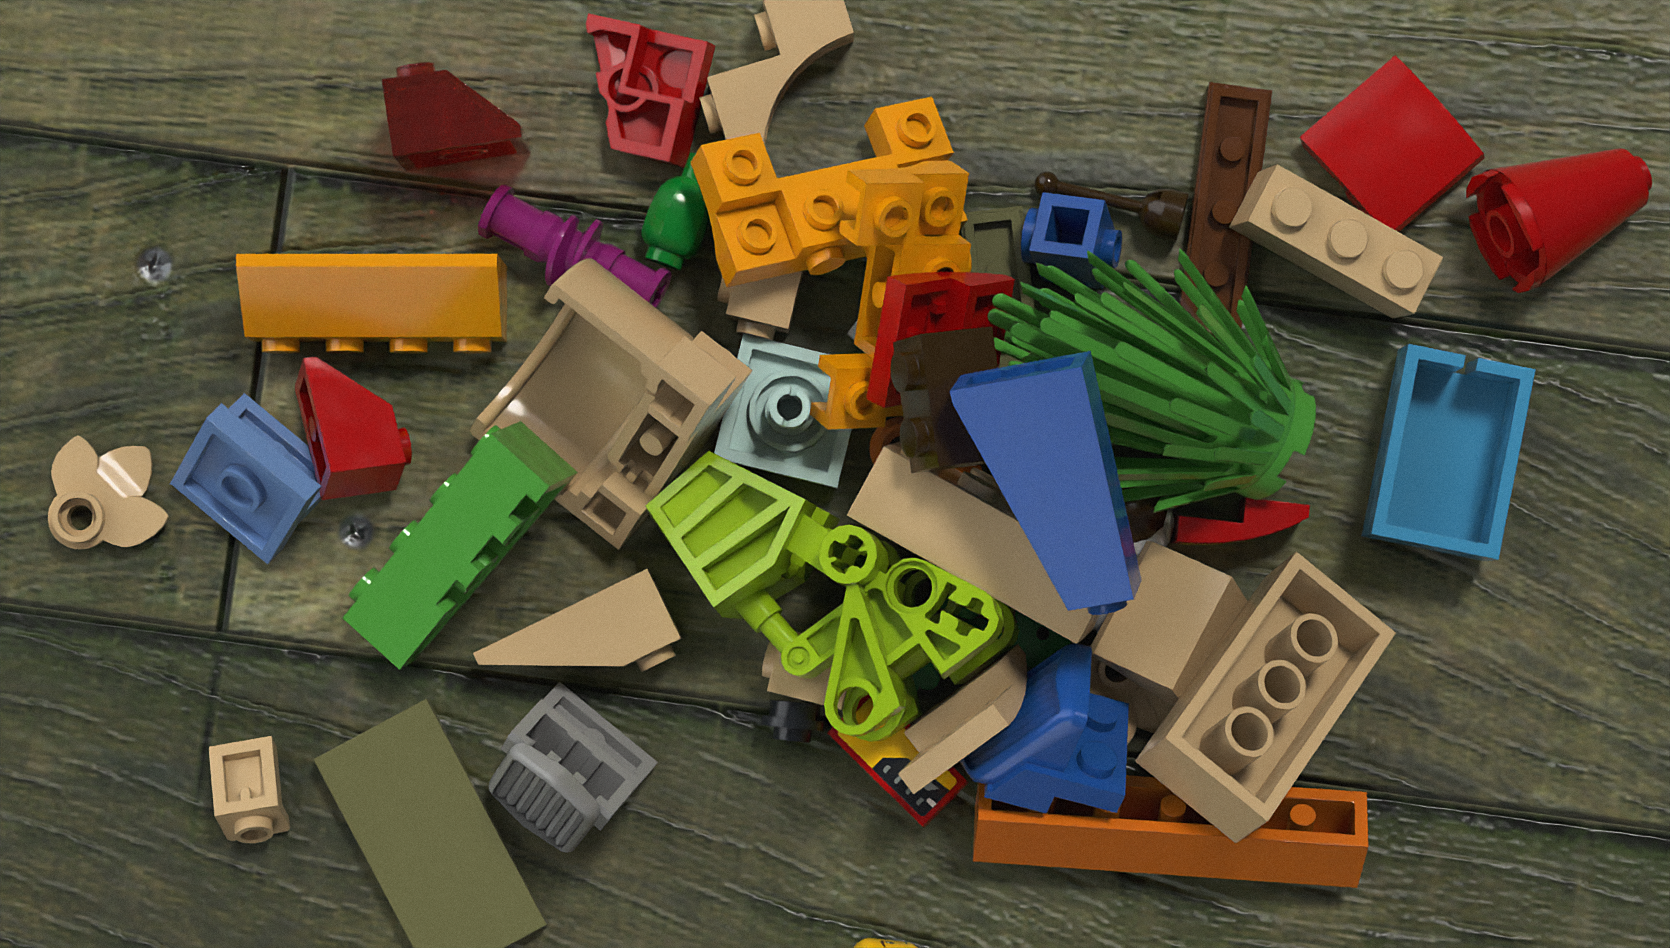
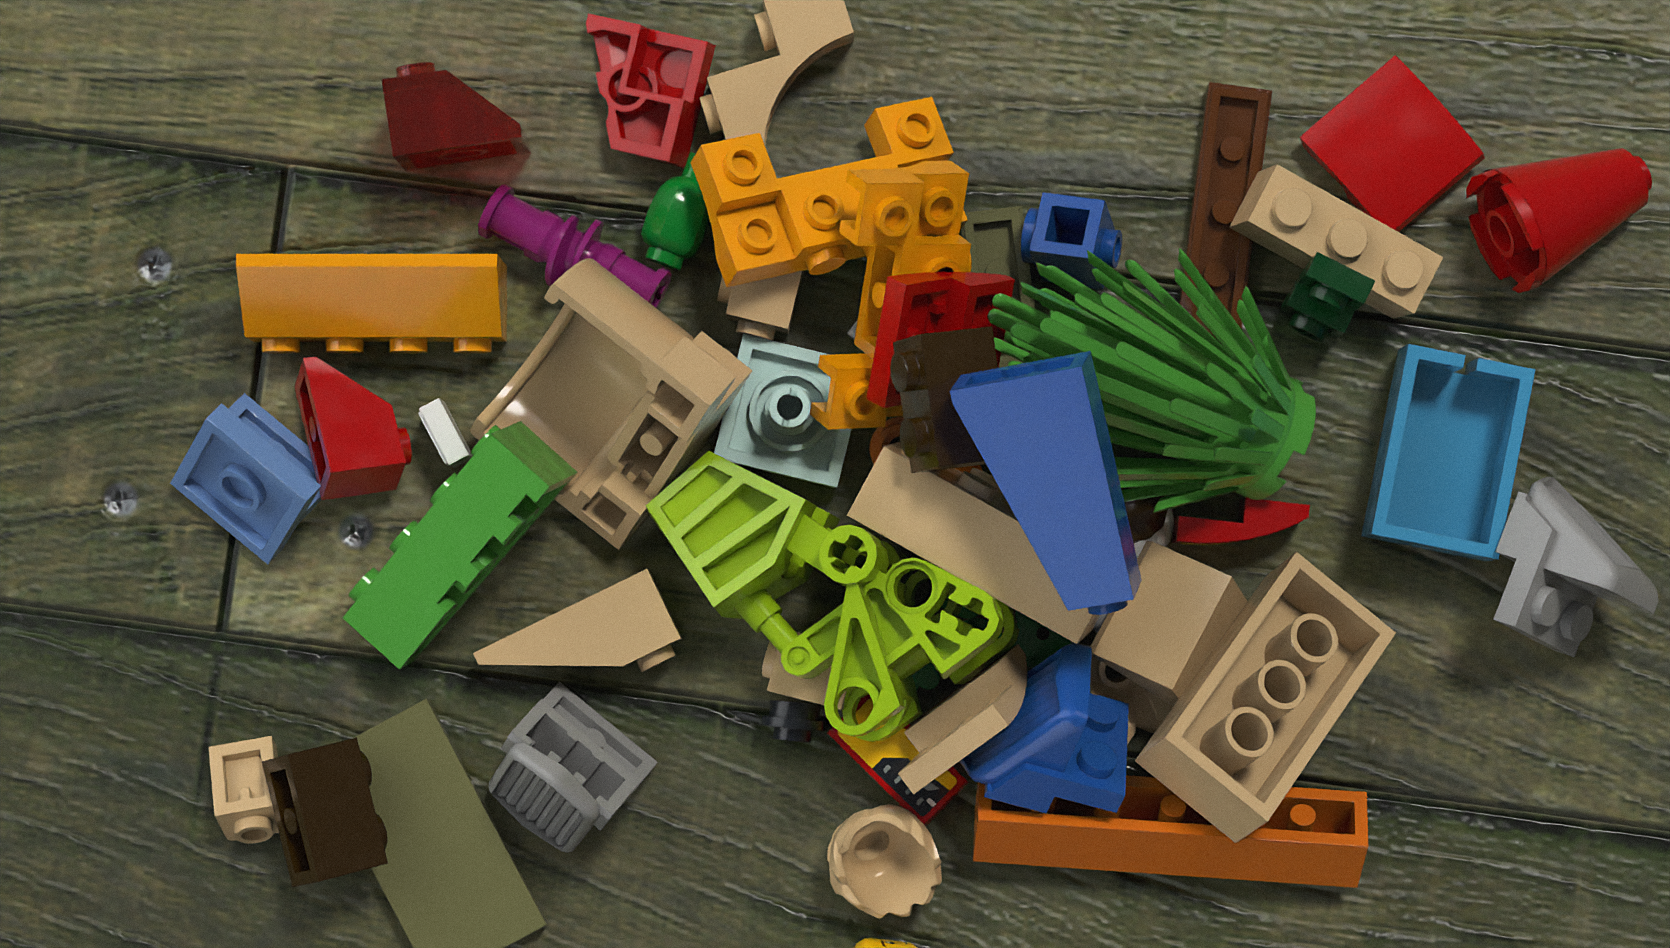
(111, 490): tan plate -> none
(326, 812): none -> dark brown brick
(445, 433): none -> white tile
(884, 861): none -> tan hair
(1159, 211): dark brown hinge -> none
(1325, 298): none -> dark green slope
(1562, 569): none -> light grey piece

